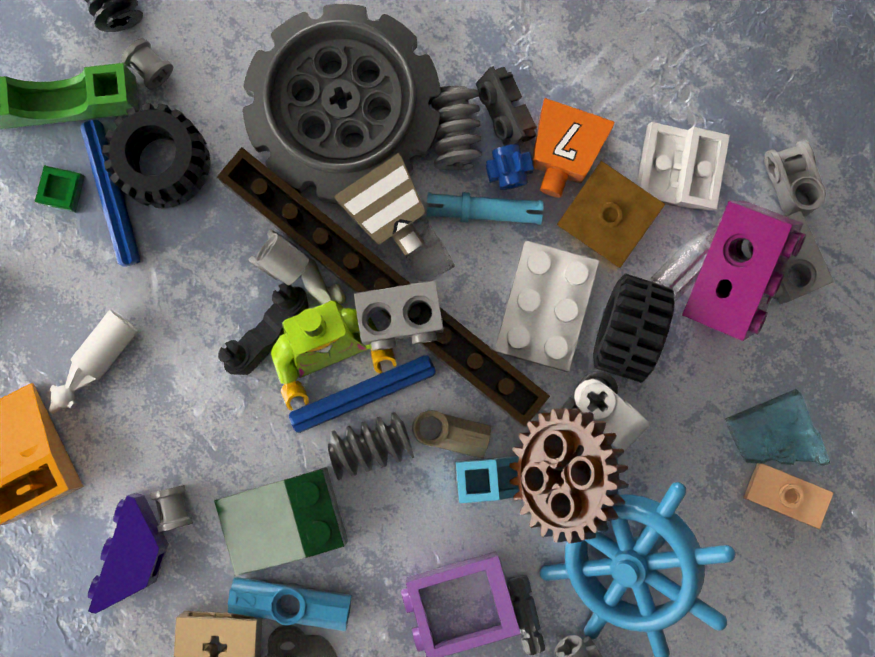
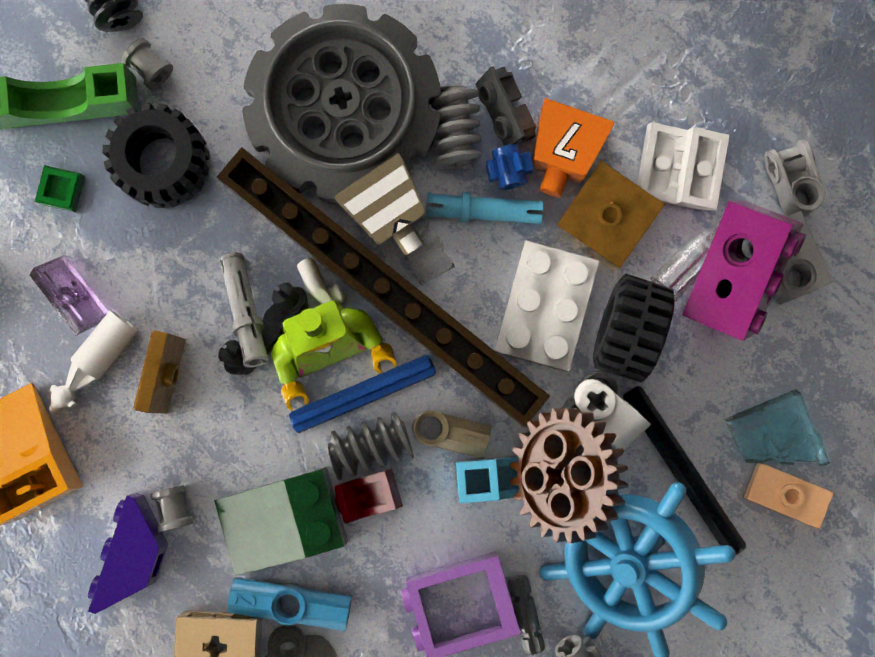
(69, 294): none -> clear purple plate
(110, 195): blue axle -> none
(159, 373): none -> pearl gold plate
(246, 324): none -> light grey pin
(280, 259): light grey piece -> none
(367, 496): none -> dark red bracket
(397, 303): light grey brick -> none
(685, 471): none -> black axle

